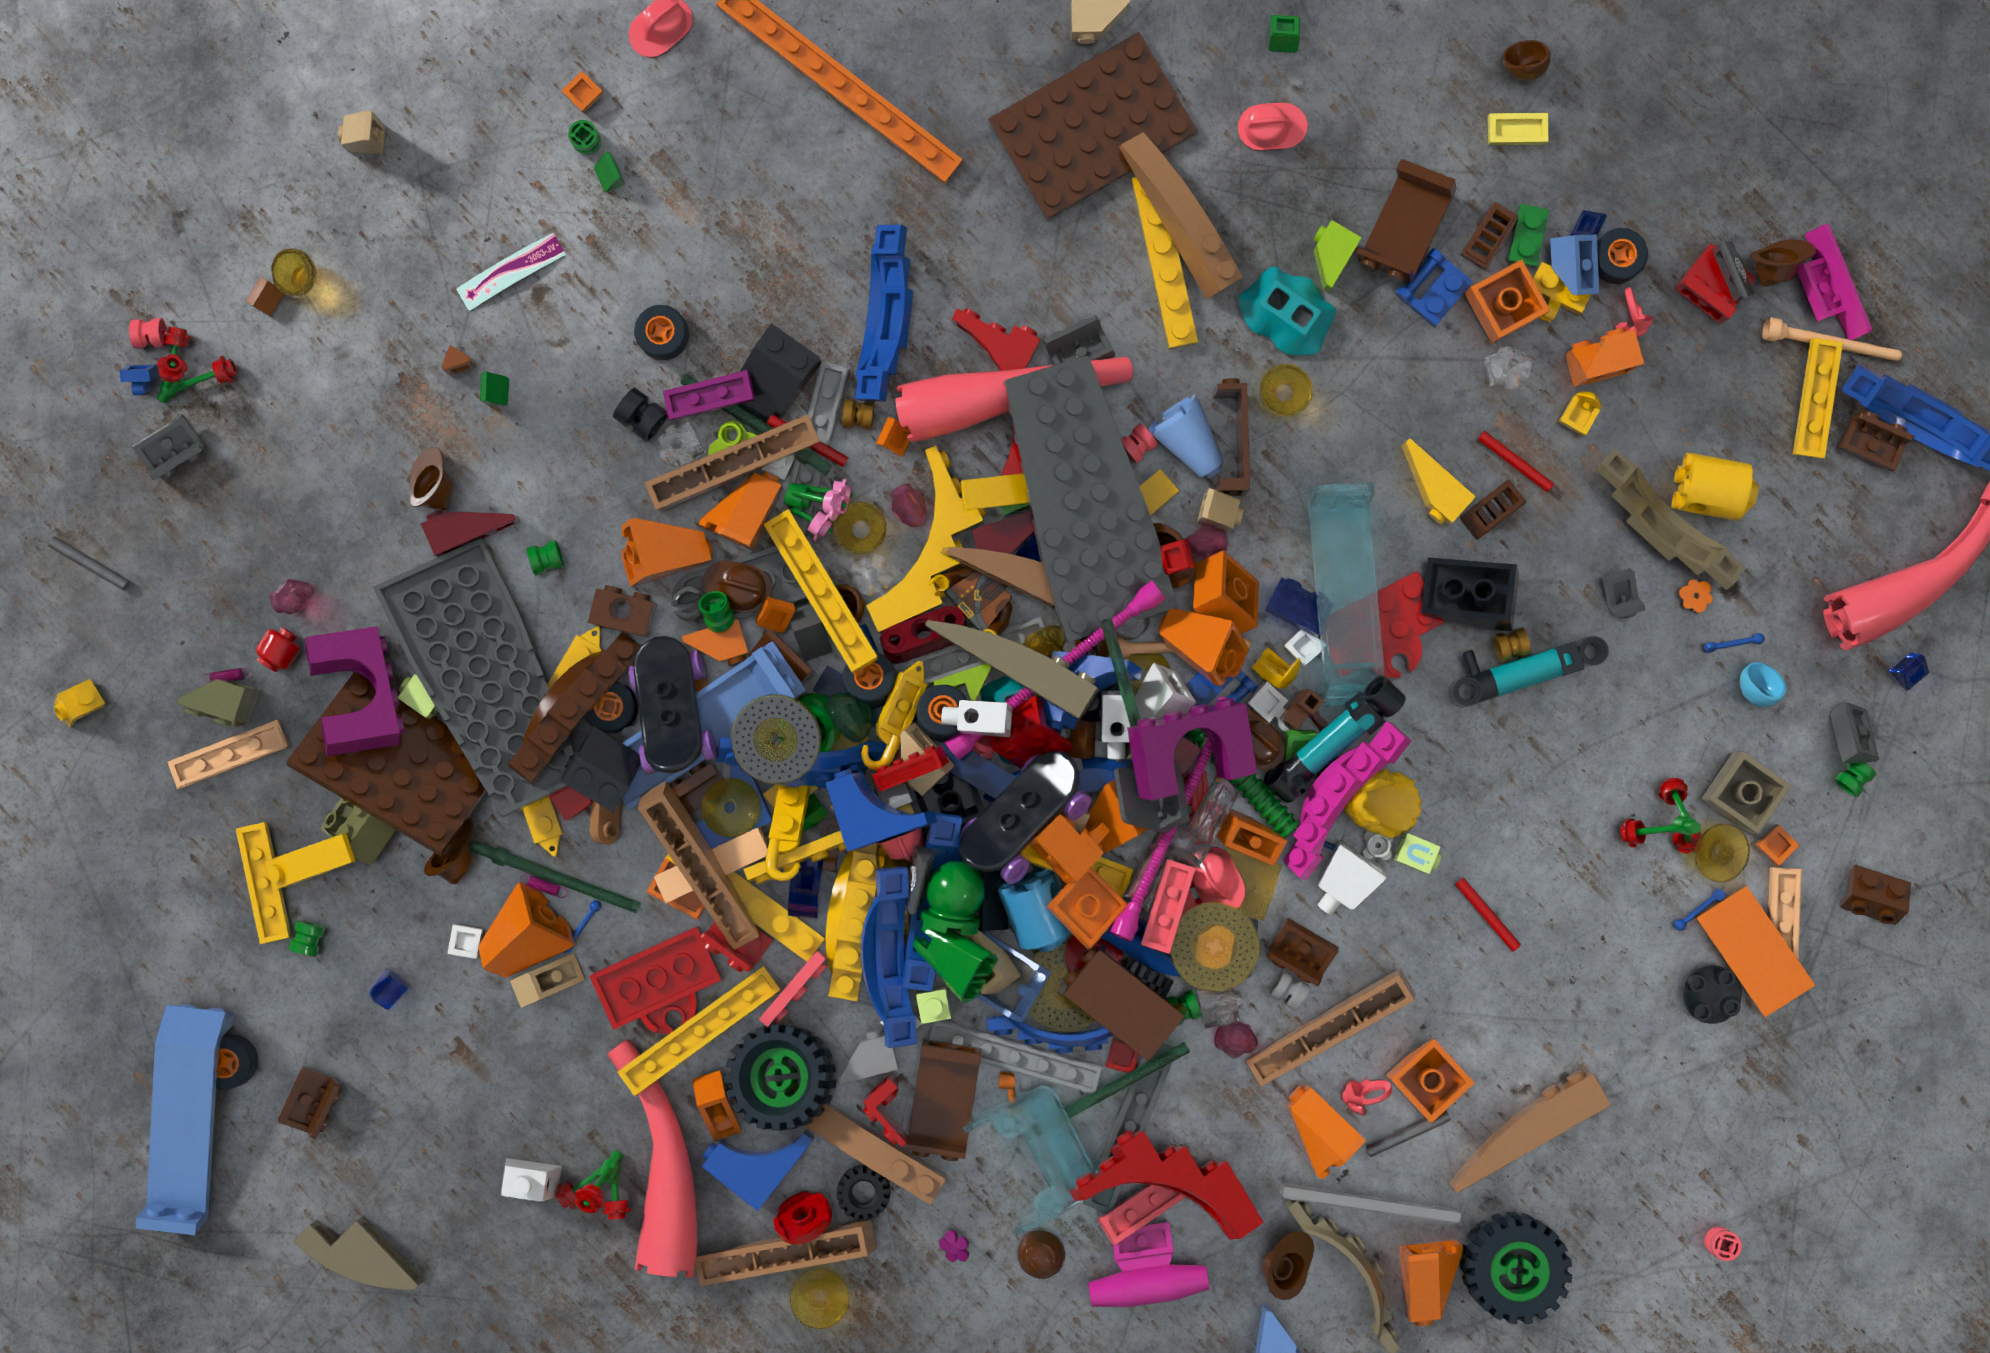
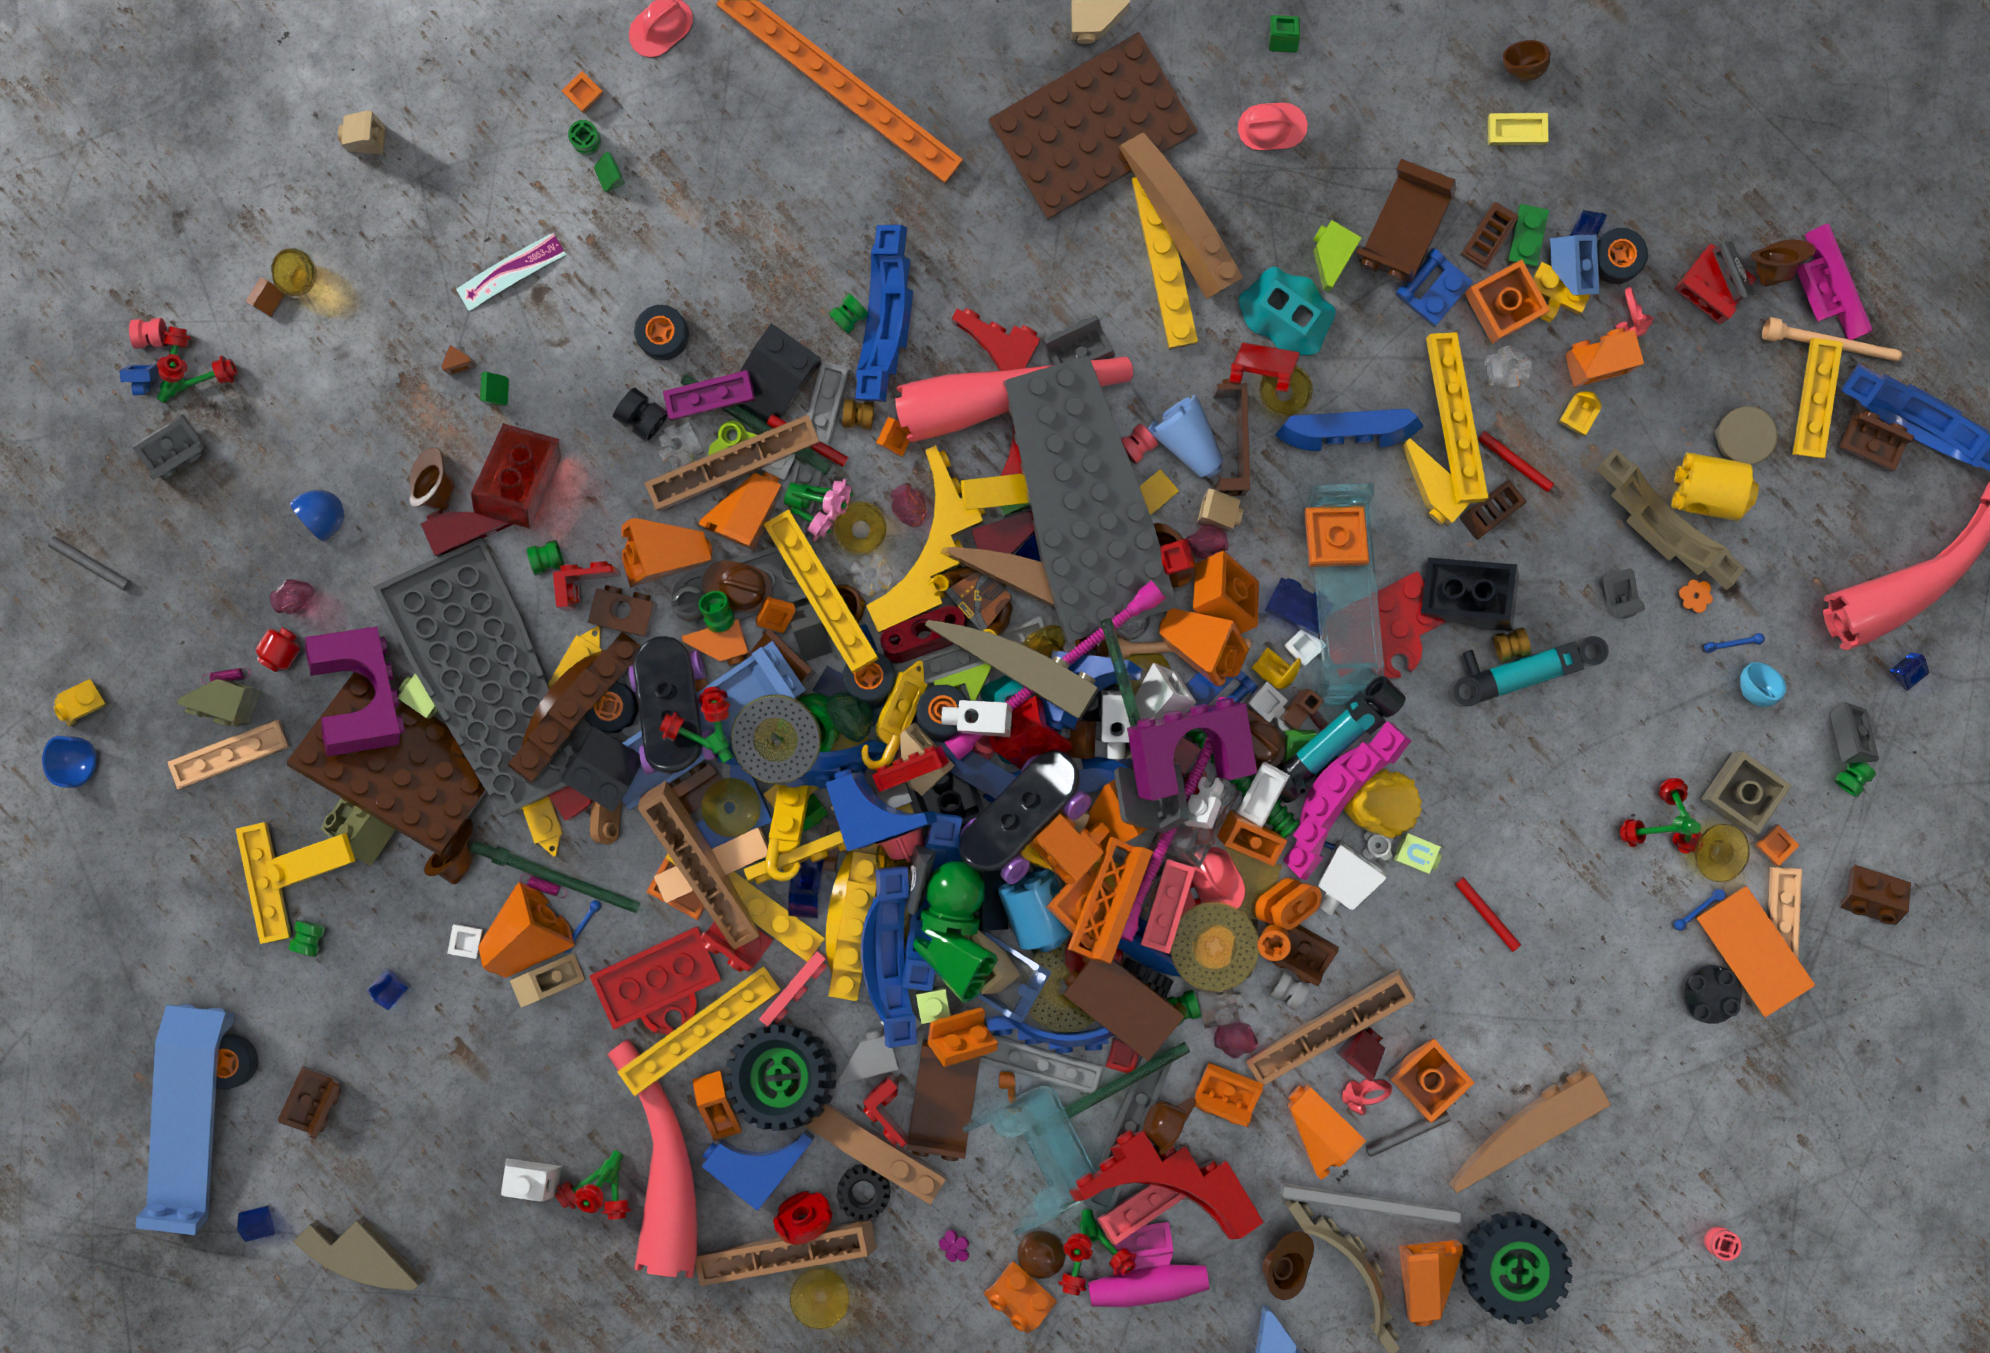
(68, 761): none -> blue helmet
(255, 1223): none -> clear blue slope
(319, 512): none -> blue helmet
(516, 476): none -> clear red brick
(565, 590): none -> red bracket
(715, 710): none -> red plant
(843, 318): none -> green wheel
(961, 1037): none -> orange bracket
(1020, 1298): none -> orange bracket
(1079, 1249): none -> red plant
(1120, 903): none -> orange fence
(1165, 1123): none -> reddish brown piece
(1205, 806): none -> white plate
(1227, 1094): none -> orange bracket
(1263, 794): none -> white tile
(1266, 362): none -> red flag
(1274, 943): none -> orange hat
(1288, 903): none -> orange brick
(1336, 536): none -> orange tile
(1363, 1052): none -> dark red slope
(1386, 425): none -> blue brick
(1457, 418): none -> yellow plate
(1747, 435): none -> dark tan tile

